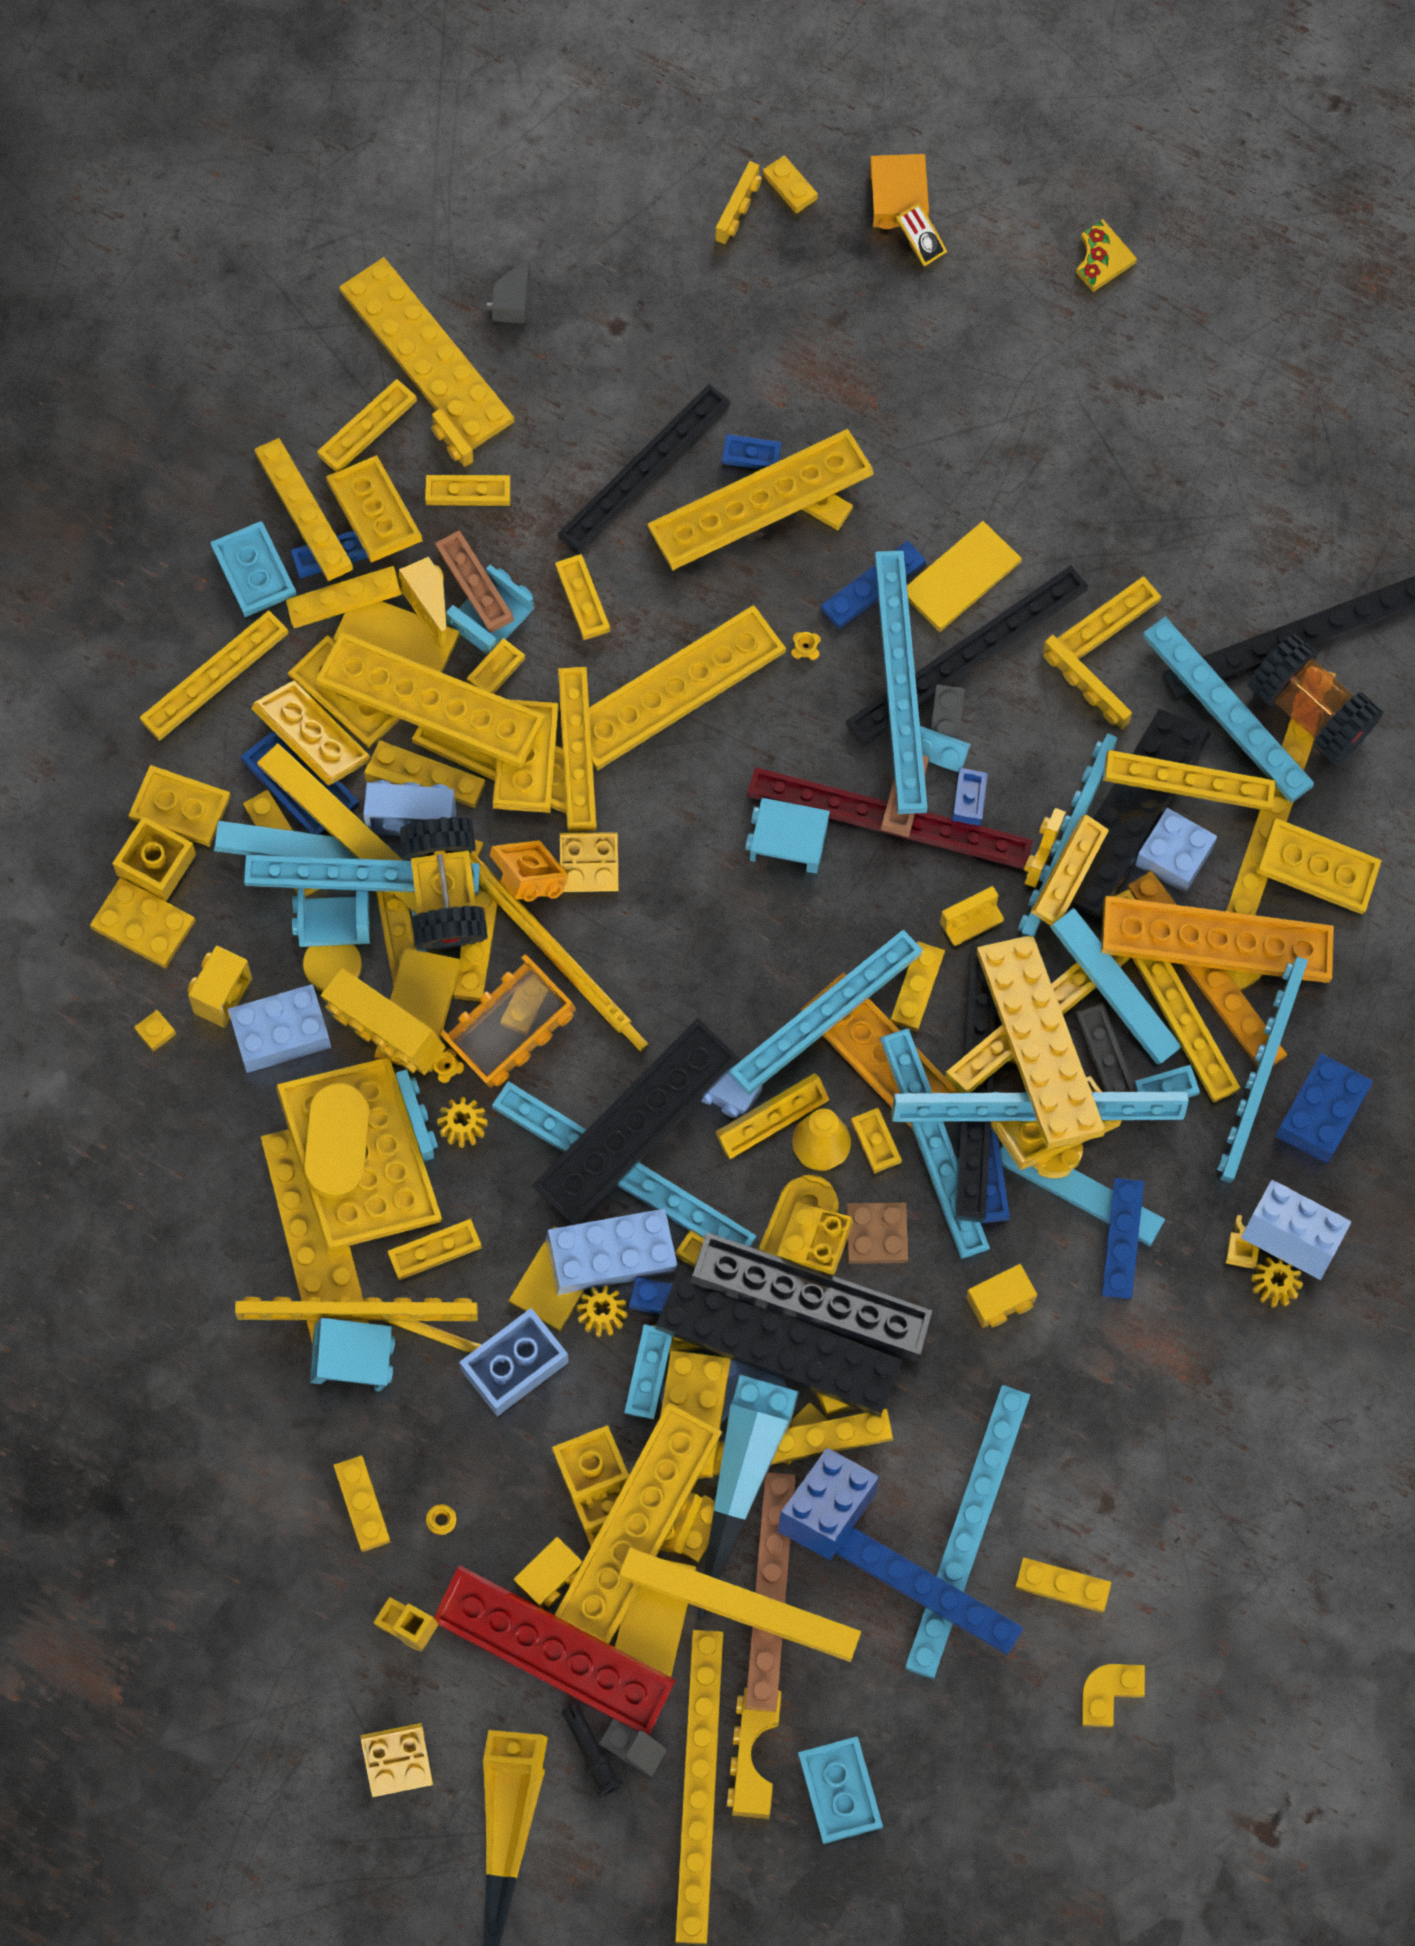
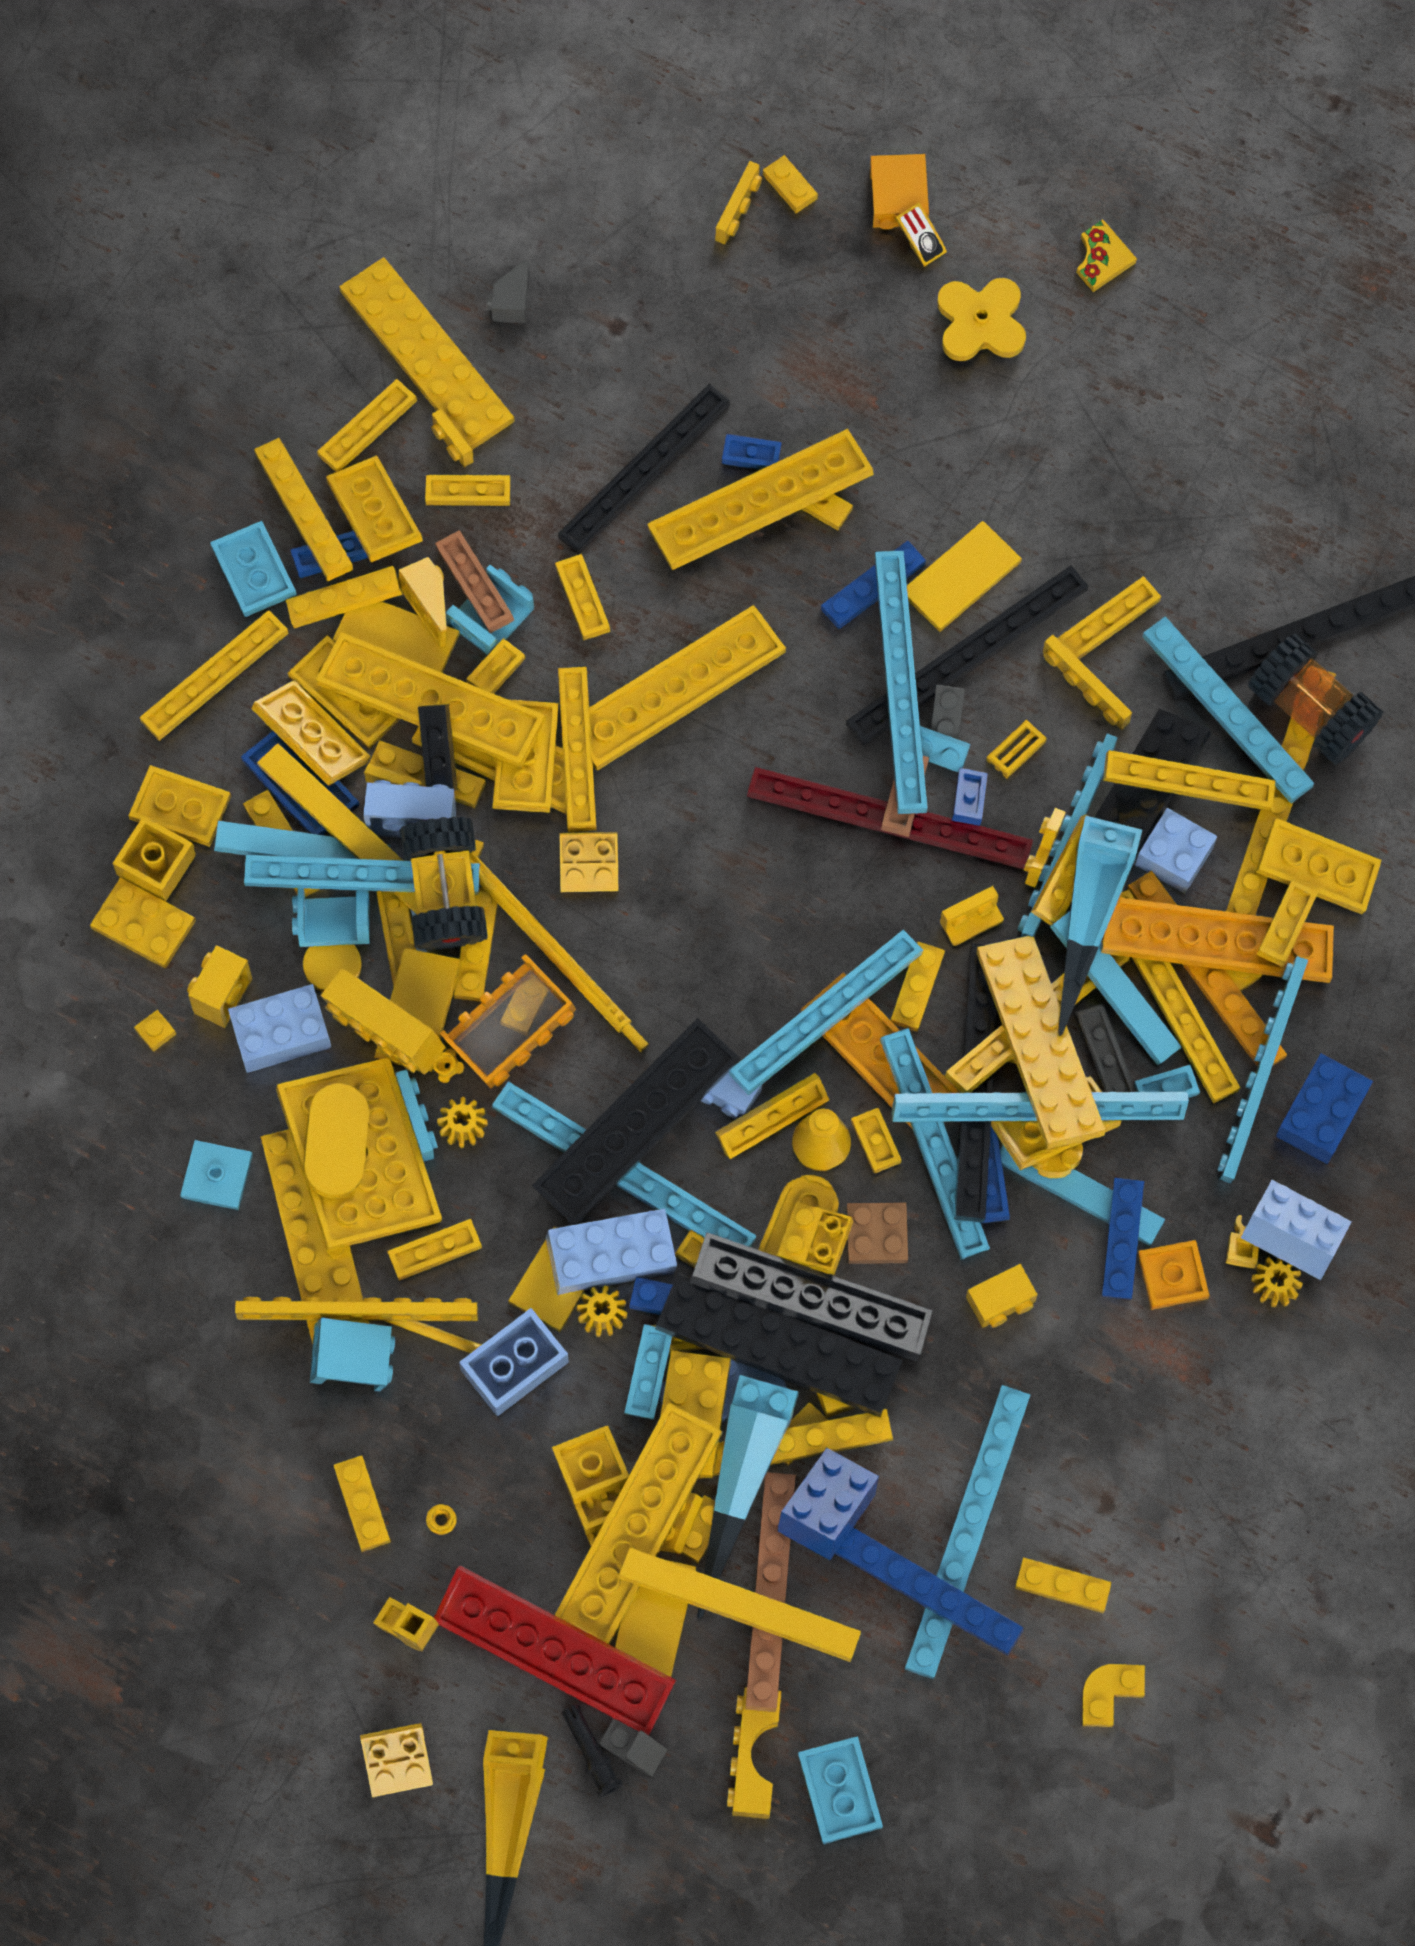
(216, 1175): none -> medium azure plate
(437, 745): none -> black plate
(529, 870): light orange plate -> none
(548, 1574): yellow brick -> none
(699, 1787): yellow plate -> none
(788, 832): medium azure panel -> none
(808, 638): yellow plate -> none
(981, 319): none -> yellow plant
(1000, 764): none -> yellow tile
(1101, 870): none -> medium azure plate
(1173, 1274): none -> light orange tile
(1287, 923): none -> yellow plate

